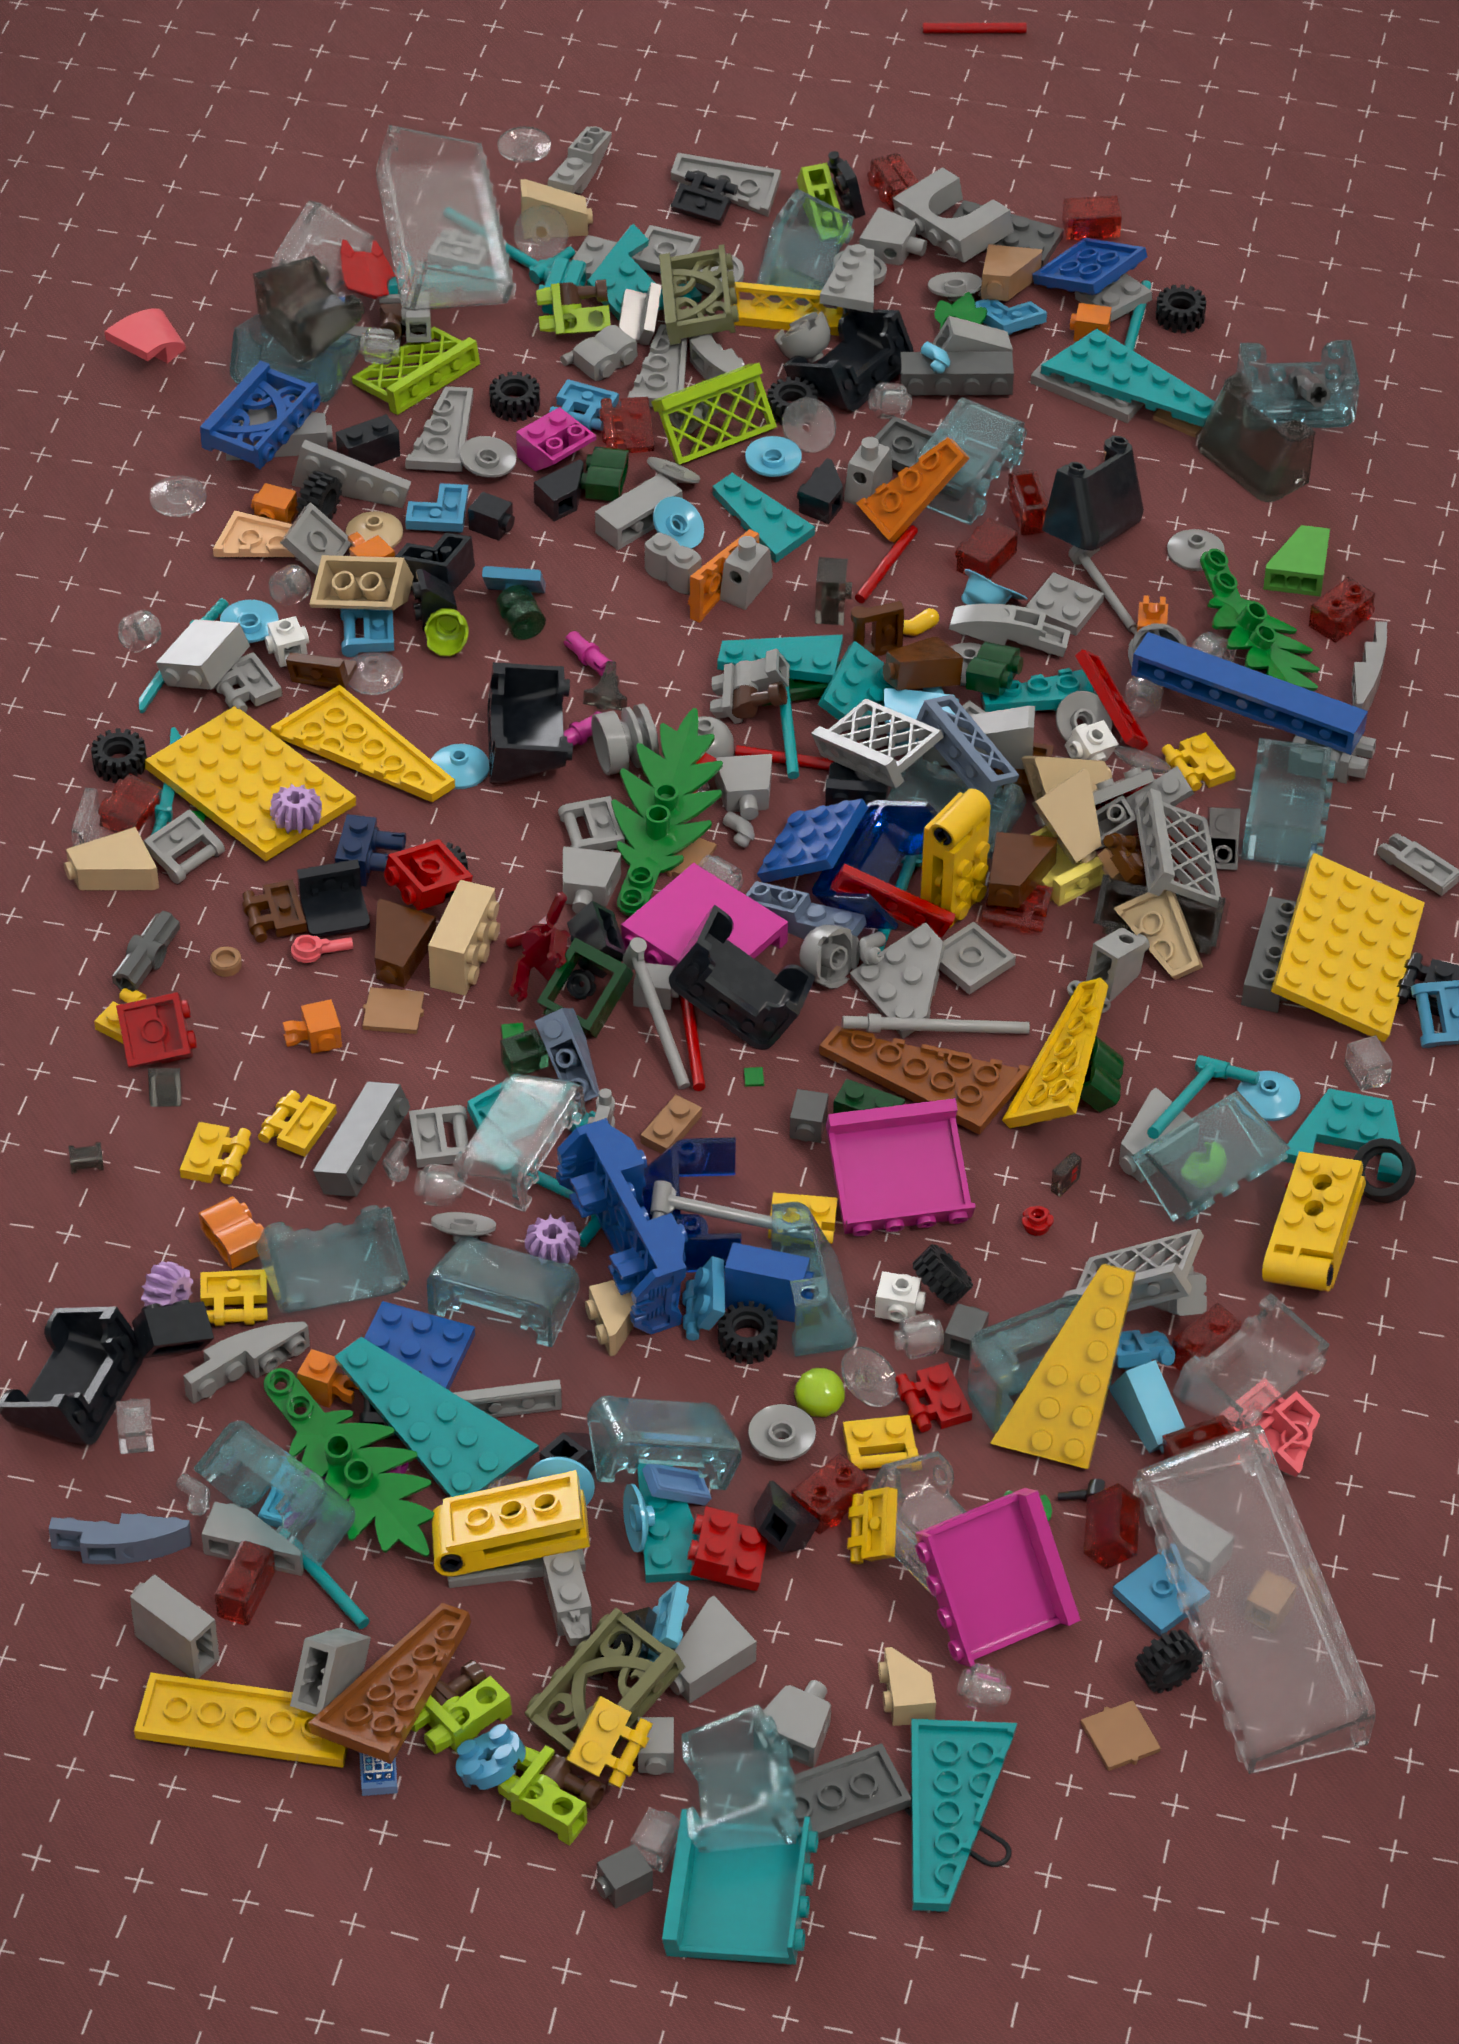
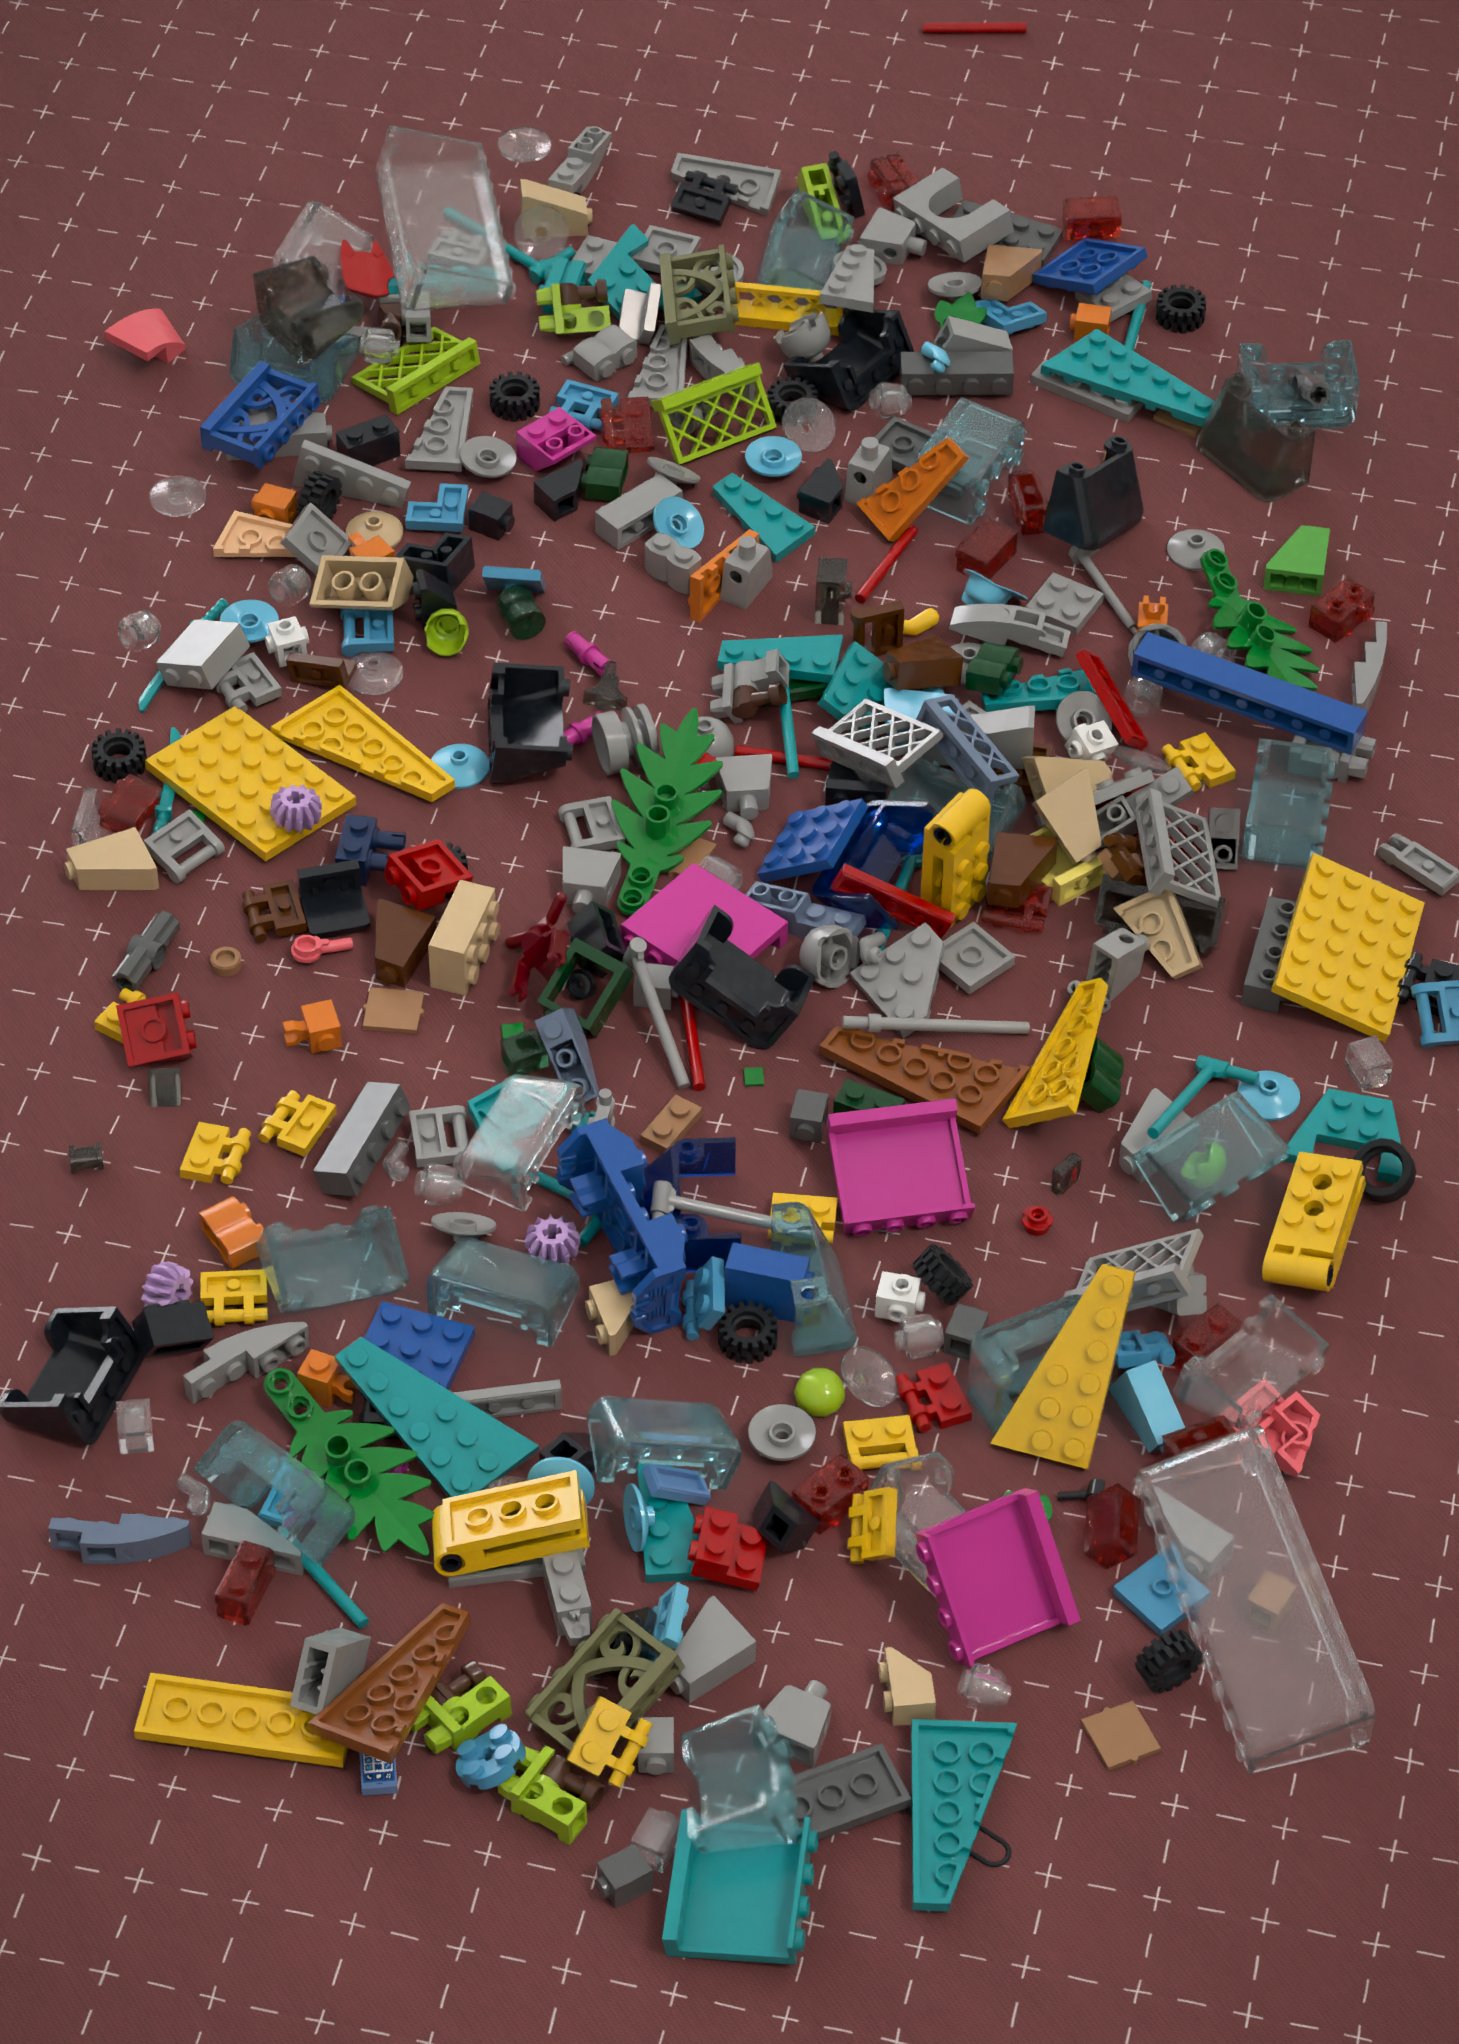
(174, 1627): light grey brick -> none

